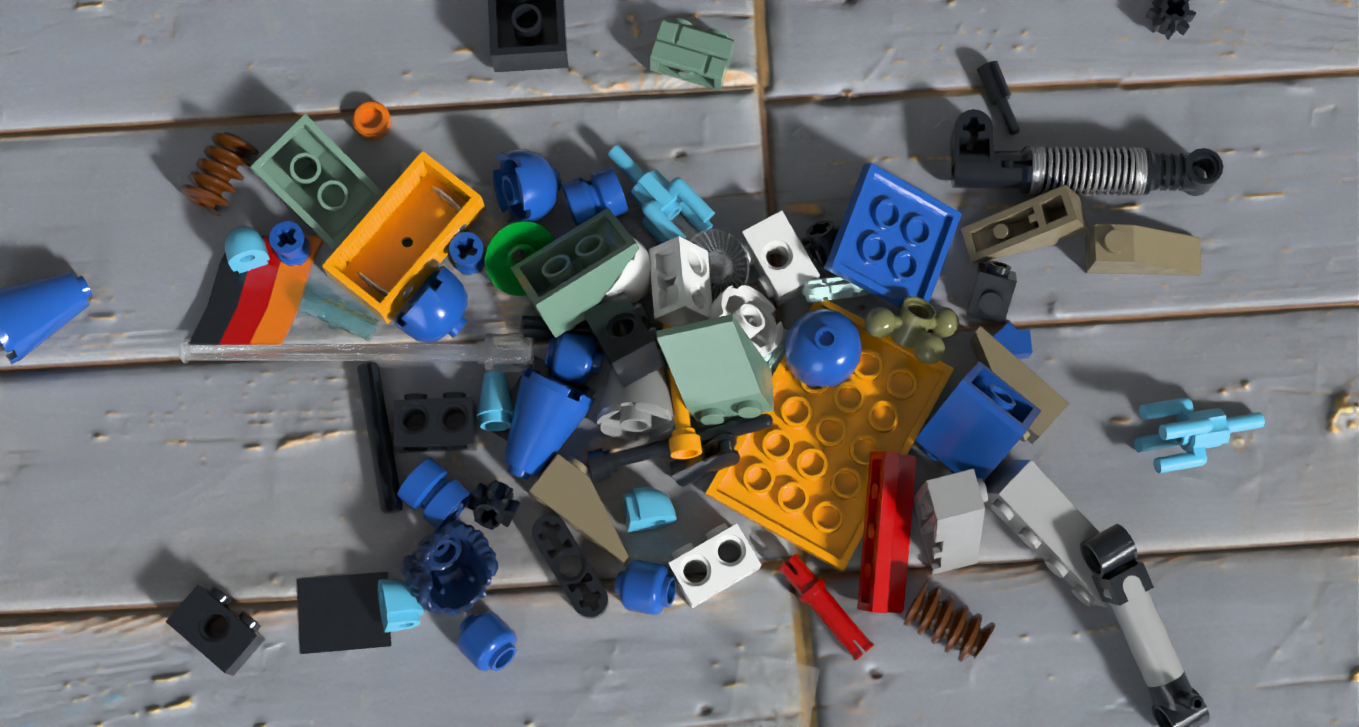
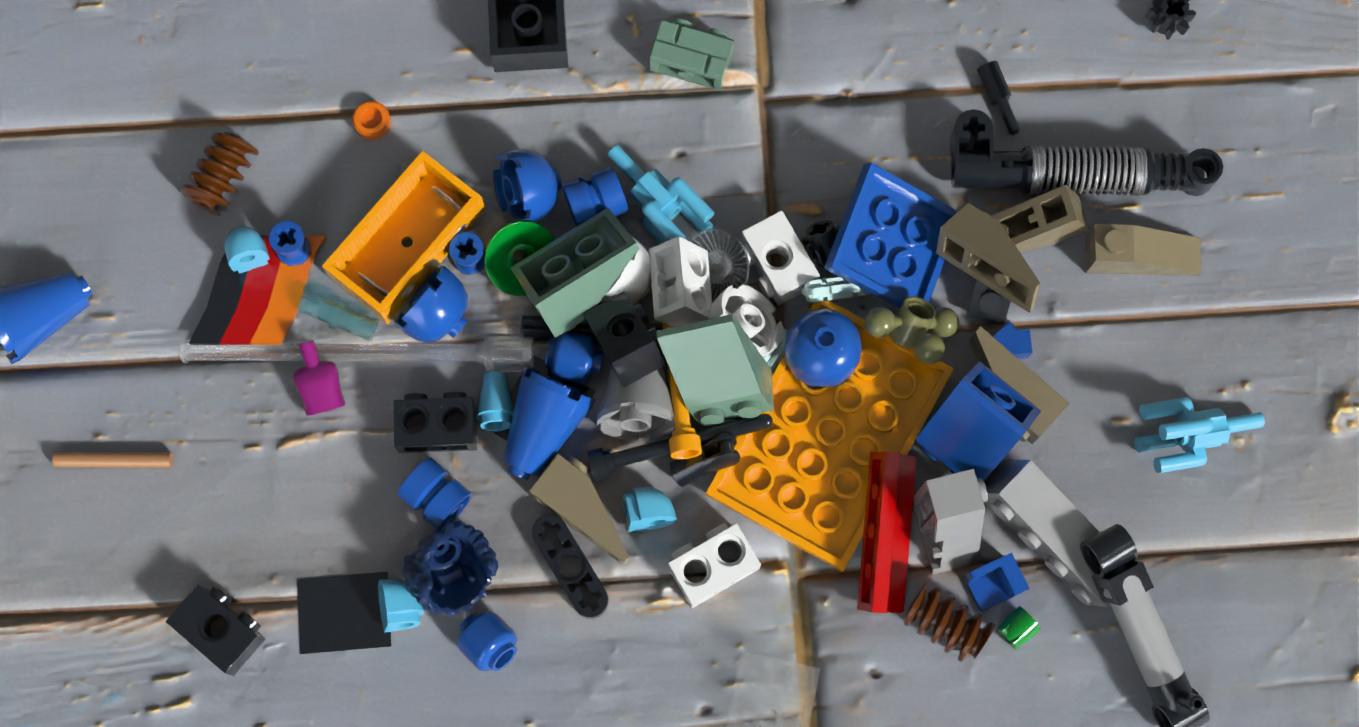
(113, 459): none -> medium nougat bar
(317, 181): sand green slope -> none
(317, 382): none -> magenta piece
(379, 437): black axle -> none
(493, 504): black gear -> none
(646, 587): blue head -> none
(825, 606): red pin -> none
(987, 253): none -> dark tan slope
(996, 582): none -> blue panel
(1018, 628): none -> green hose

